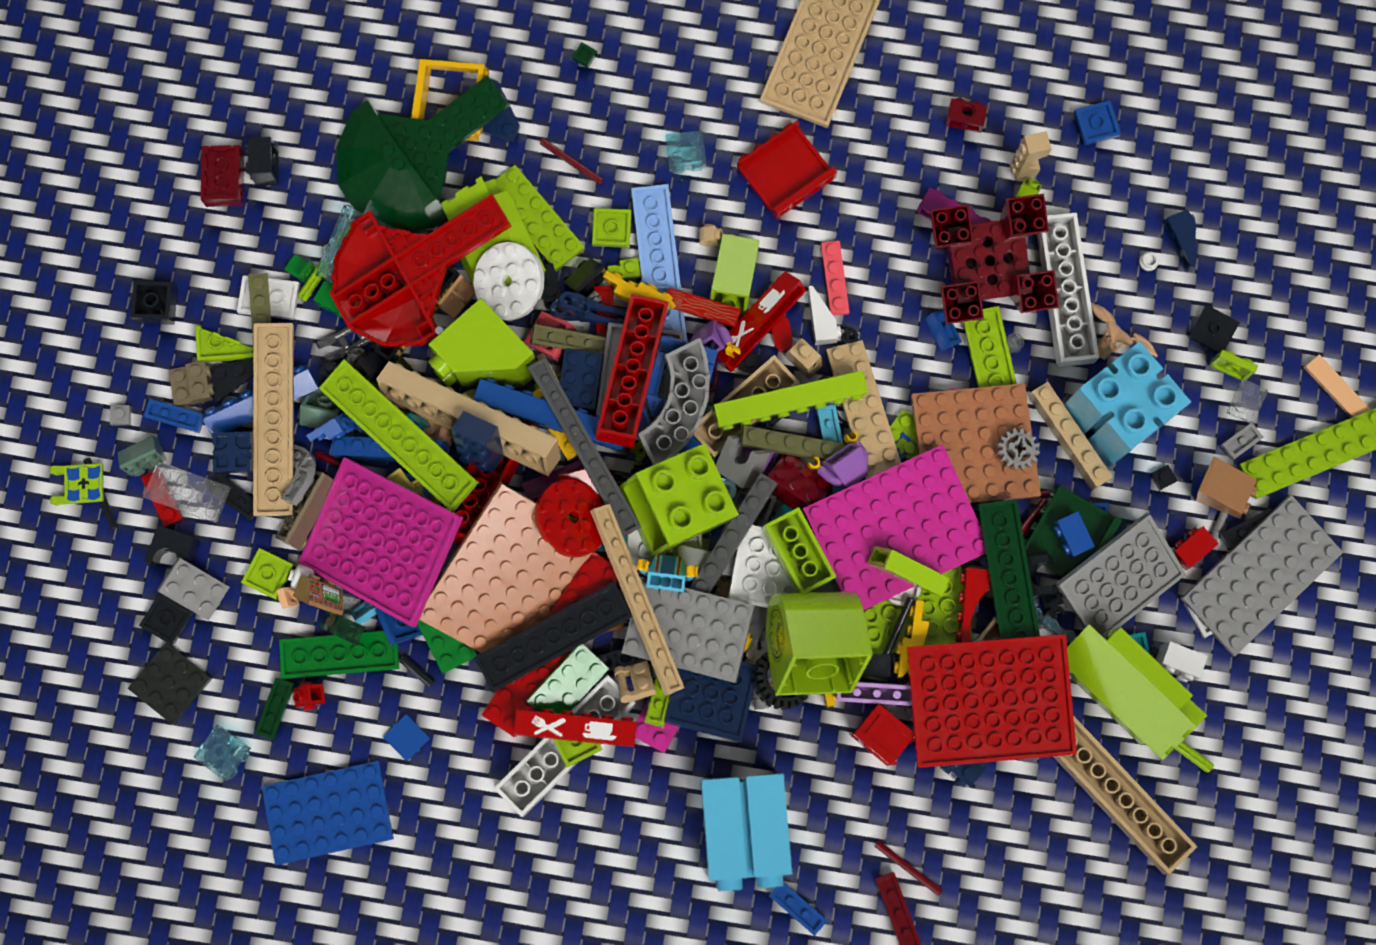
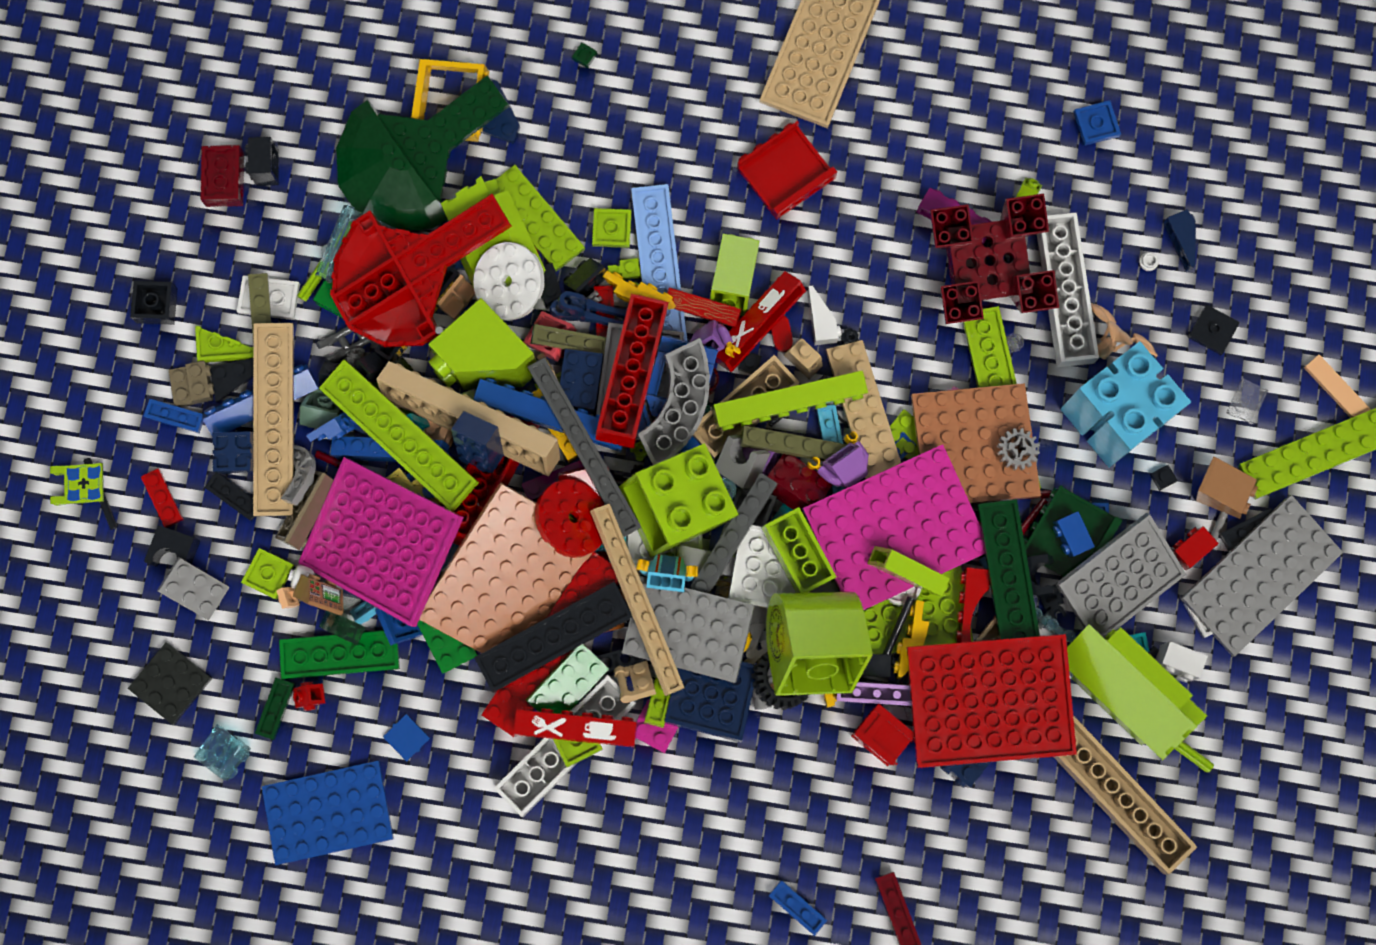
(120, 415): light grey plate -> none
(141, 456): sand green slope -> none
(166, 619): black plate -> none
(187, 492): clear plate -> none
(300, 268): green bracket -> none
(417, 671): black piece -> none
(571, 161): dark red bar -> none
(685, 151): clear light blue plate -> none
(710, 235): tan plate -> none
(746, 831): medium azure brick -> none
(835, 278): coral plate -> none
(908, 868): dark red bar -> none
(944, 334): blue slope -> none
(971, 123): dark red brick -> none
(1031, 149): tan arch -> none
(1070, 436): tan brick -> none
(1232, 365): lime plate -> none
(1242, 441): light grey plate -> none

